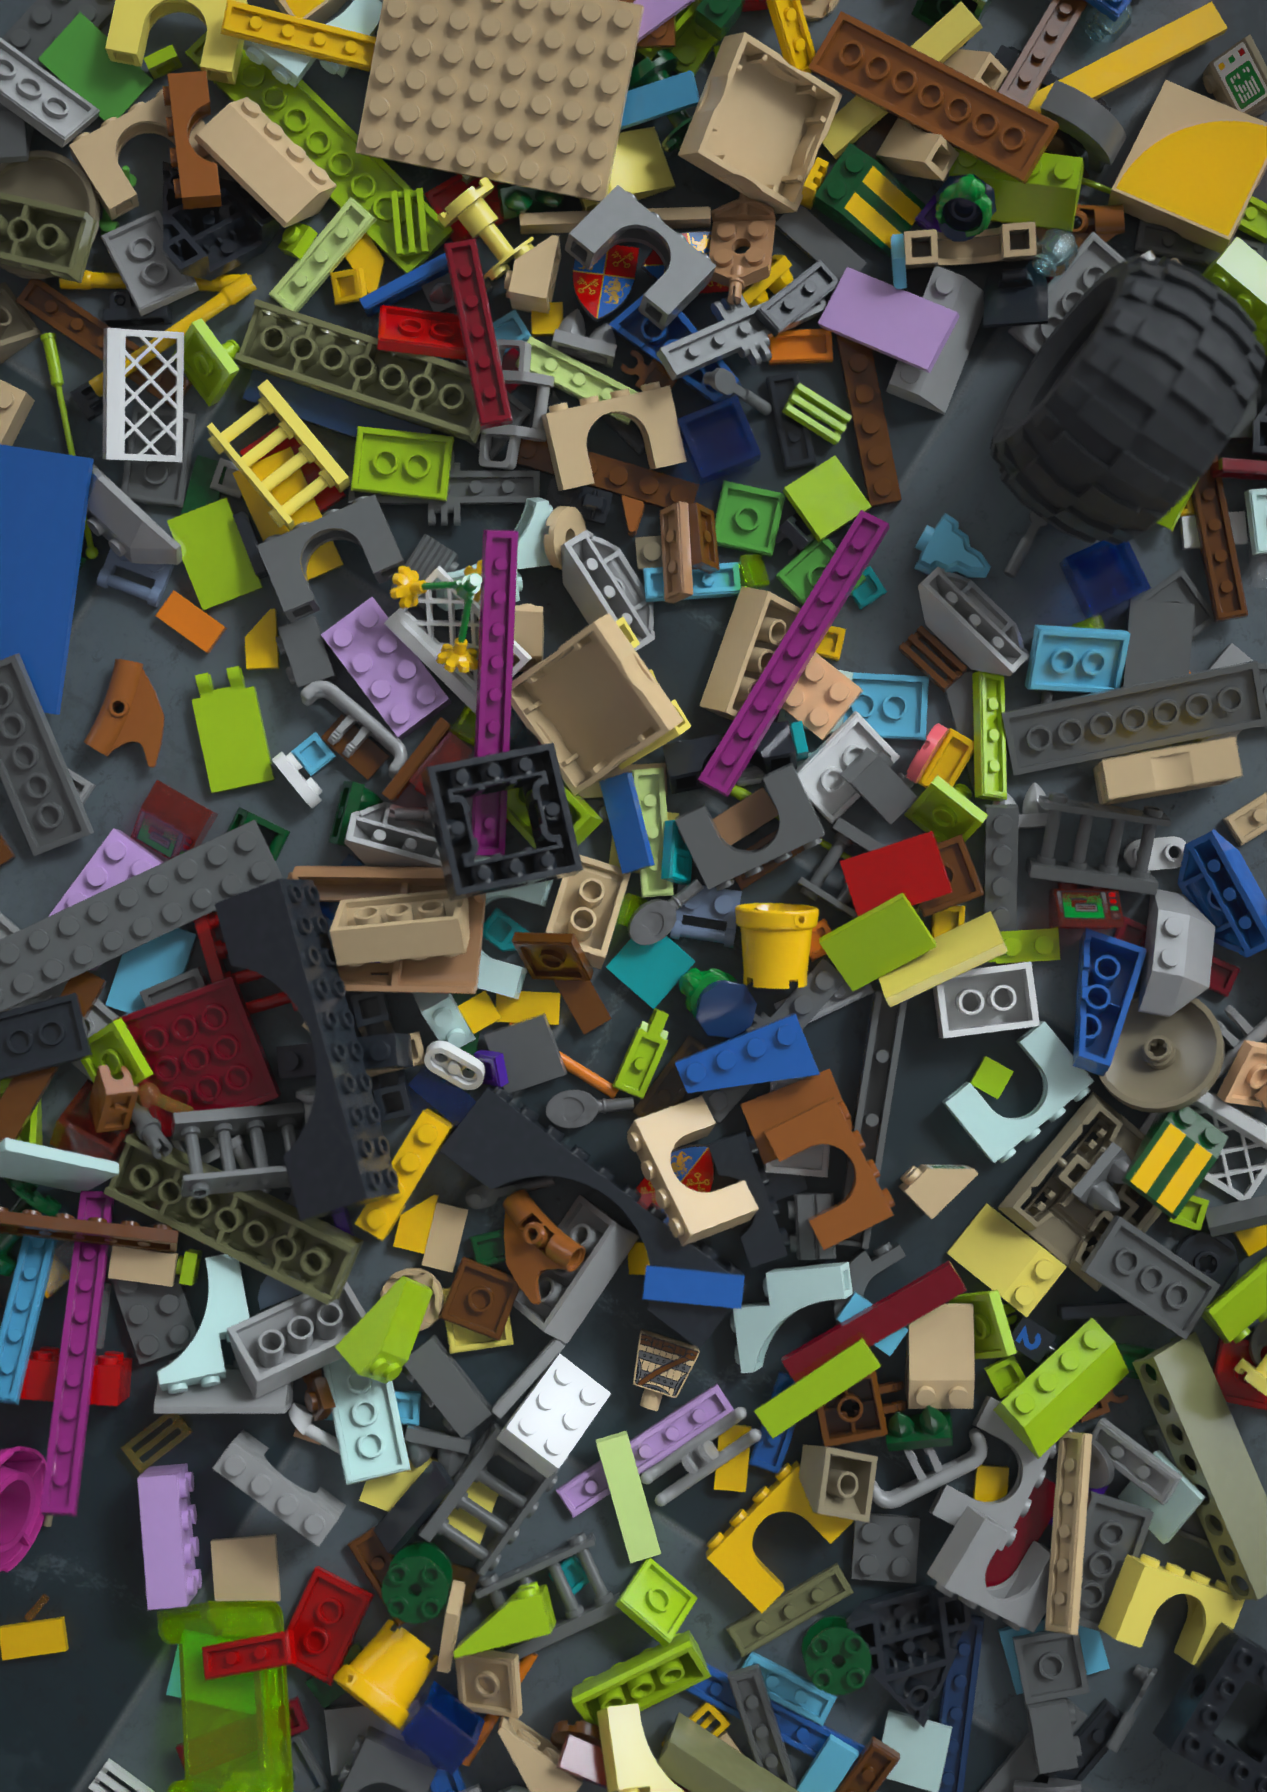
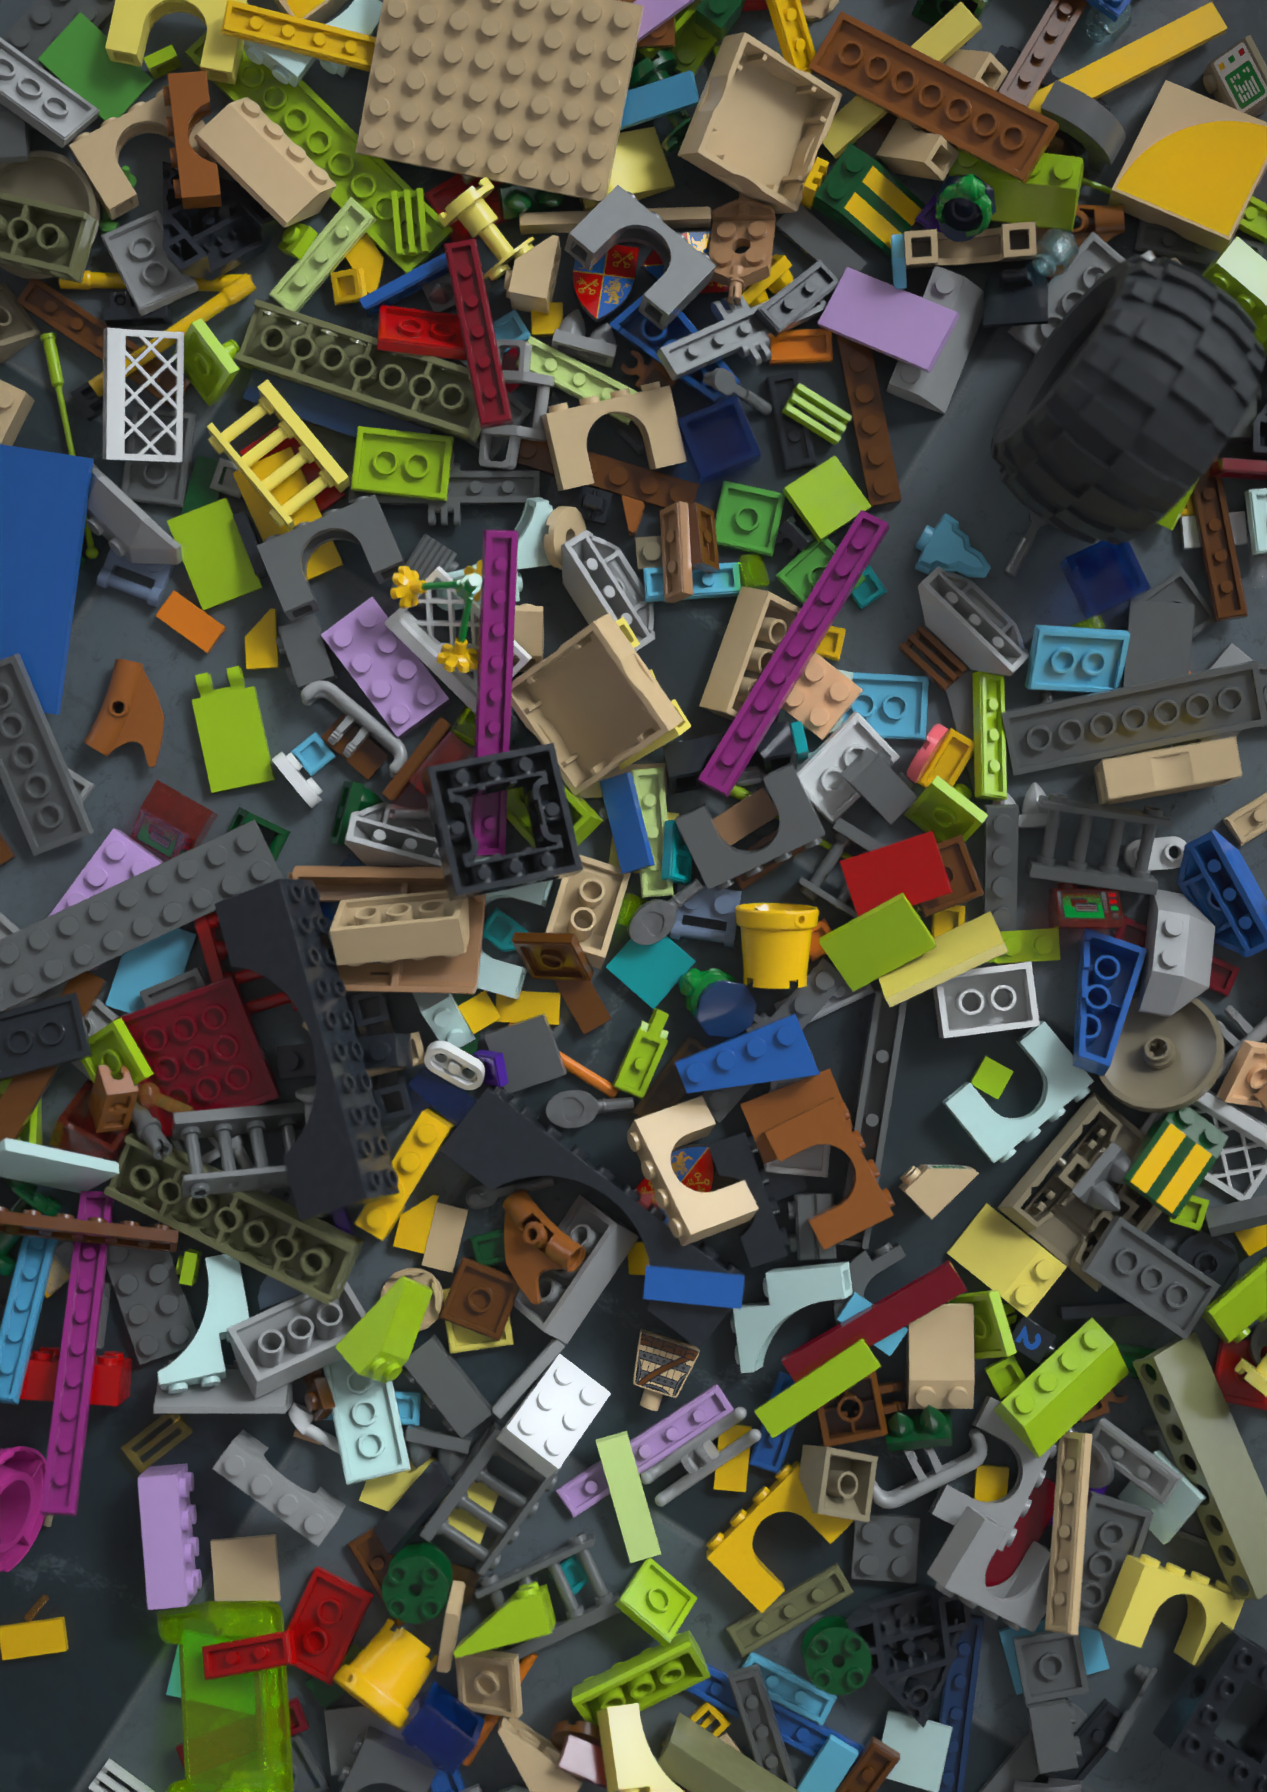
(143, 1266): tan tile -> none

